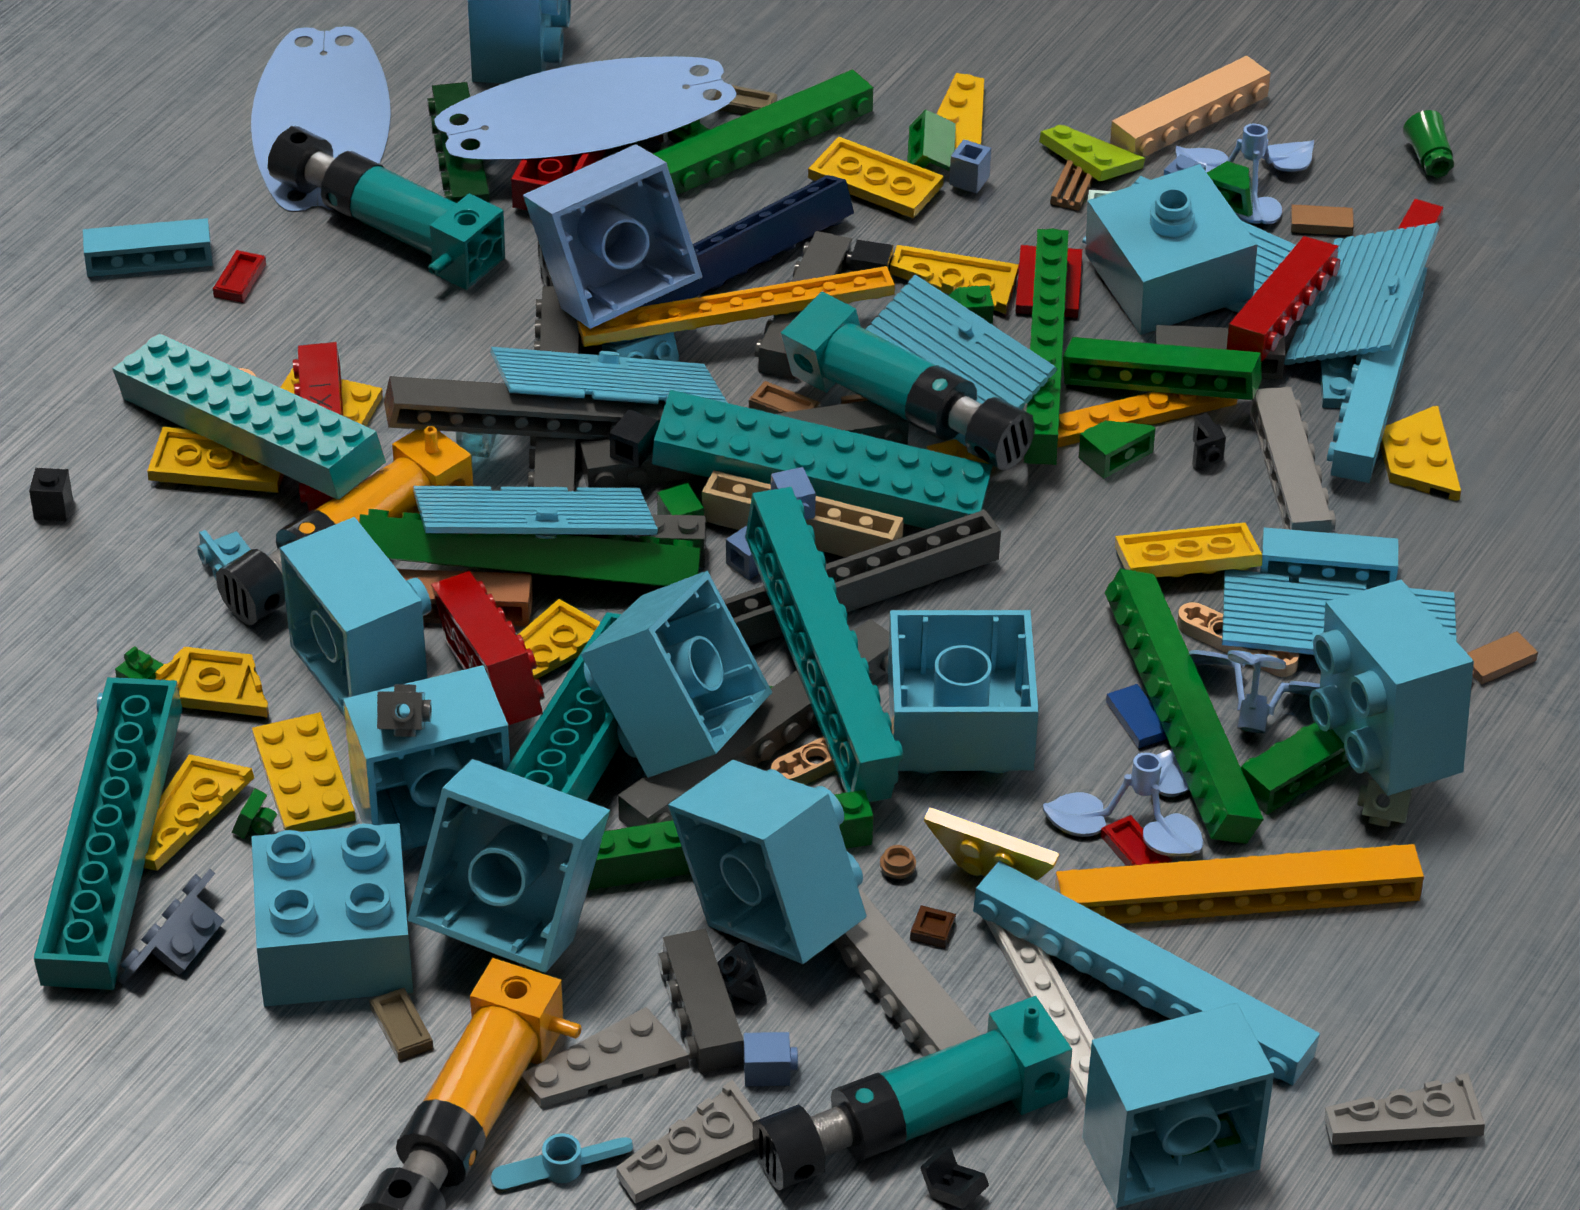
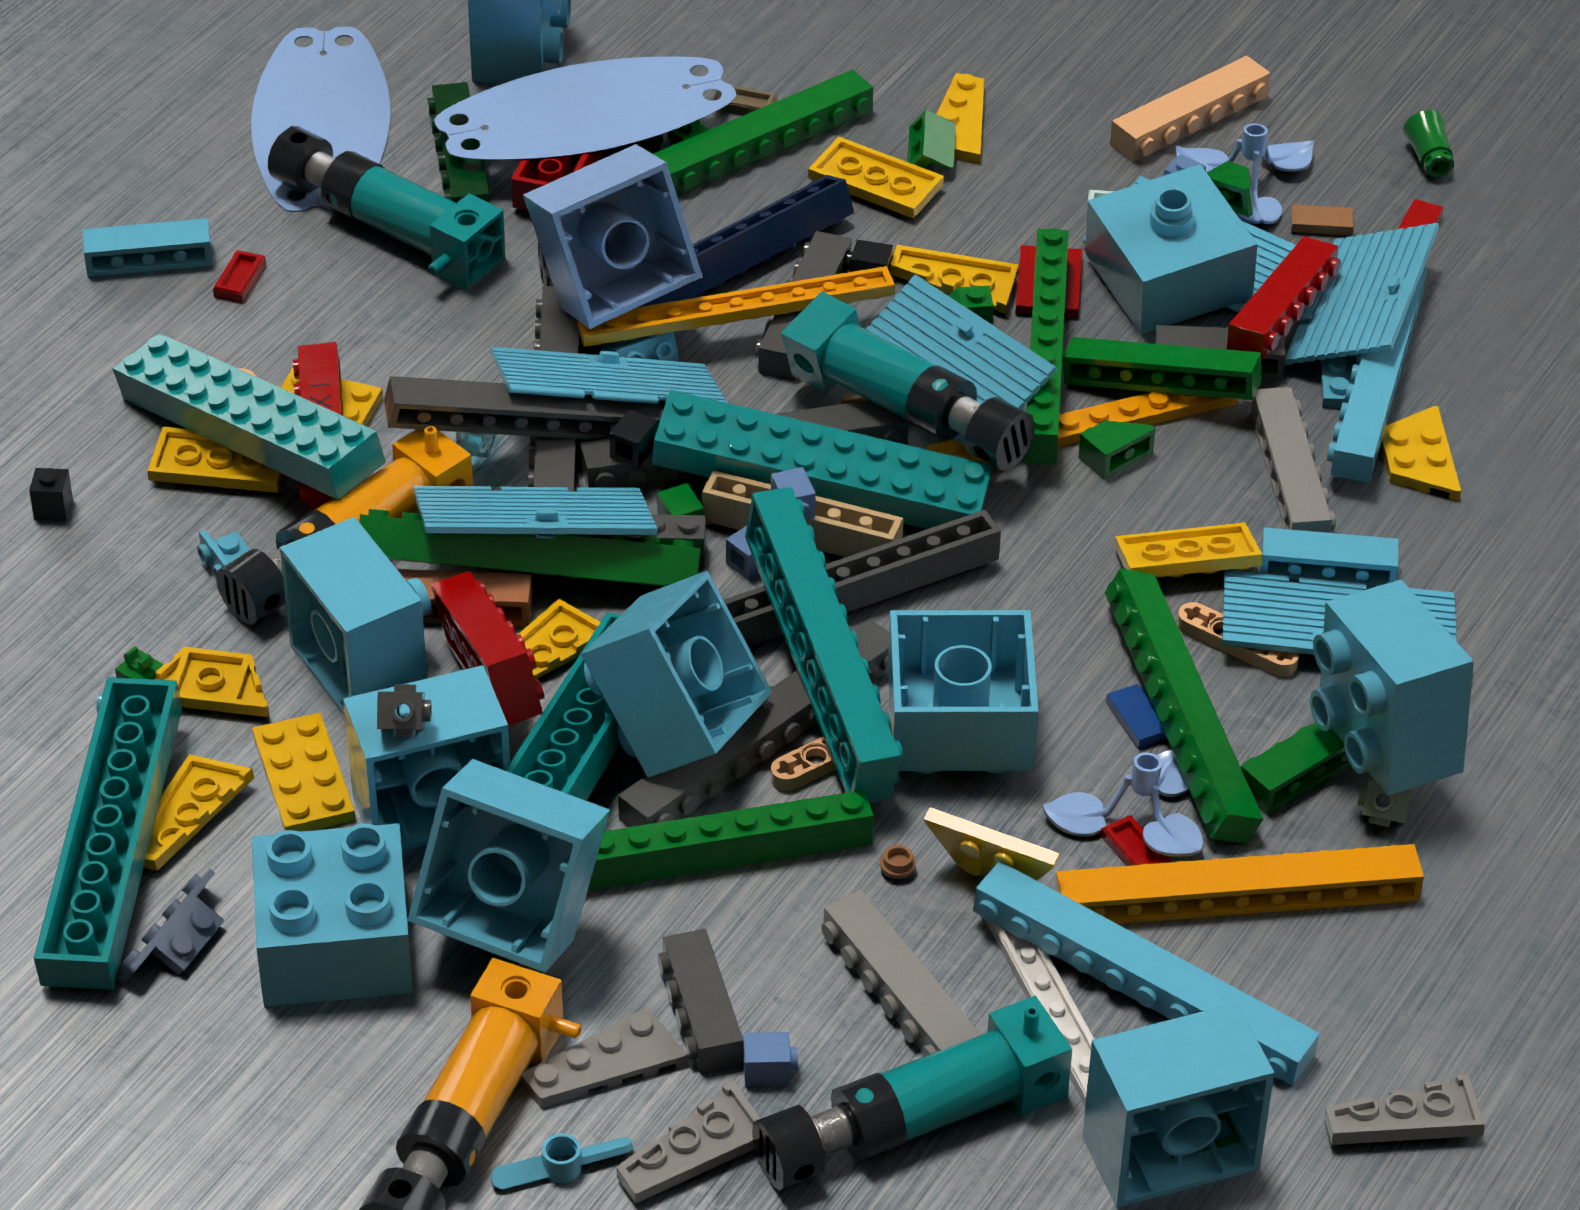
(254, 816): green tile -> none
(401, 1024): dark tan tile -> none
(741, 975): black bracket -> none
(769, 860): medium azure brick -> none
(777, 400): medium nougat tile -> none
(932, 926): reddish brown tile -> none
(950, 1181): black bracket -> none
(970, 166): medium blue brick -> none
(1064, 177): medium nougat tile -> none
(1091, 154): lime wing -> none
(1208, 441): black bracket -> none
(1254, 709): light blue plant -> none
(1502, 657): medium nougat tile -> none

